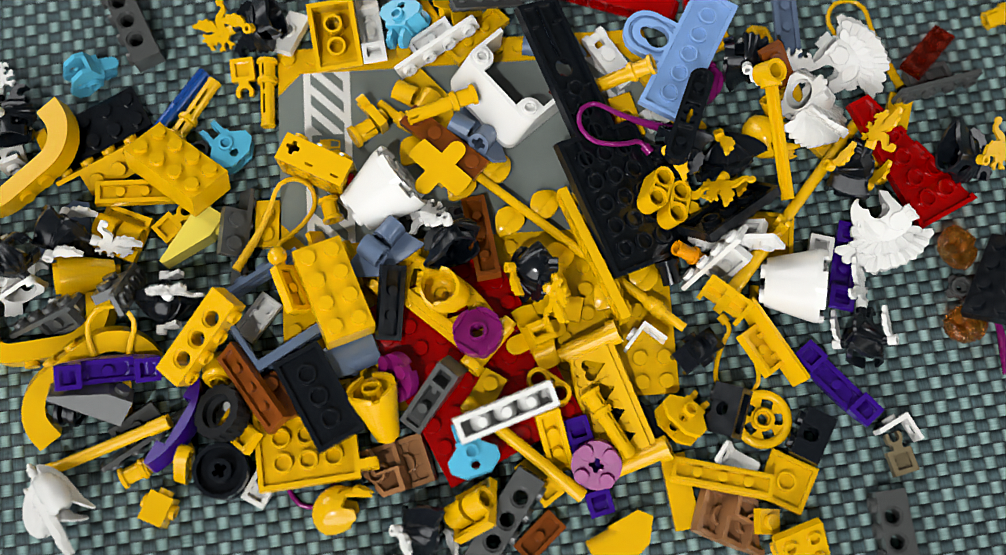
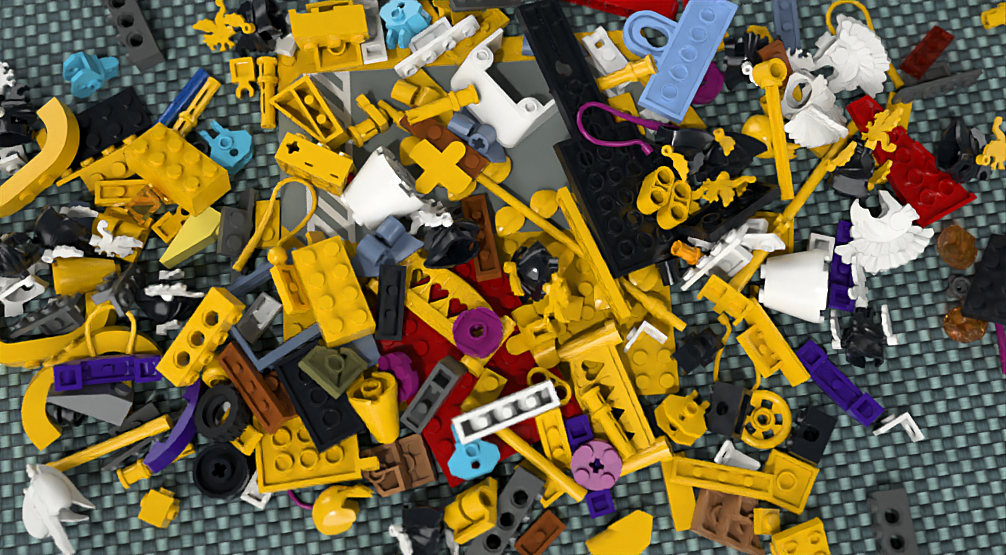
(145, 203): none -> clear yellow slope
(183, 464): yellow beam -> none
(311, 111): none -> yellow wedge
(329, 27): none -> yellow wedge
(330, 209): yellow bush -> none
(333, 368): none -> olive plate
(442, 290): yellow helmet -> none
(683, 133): black piece -> none
(900, 459): dark tan plate -> none

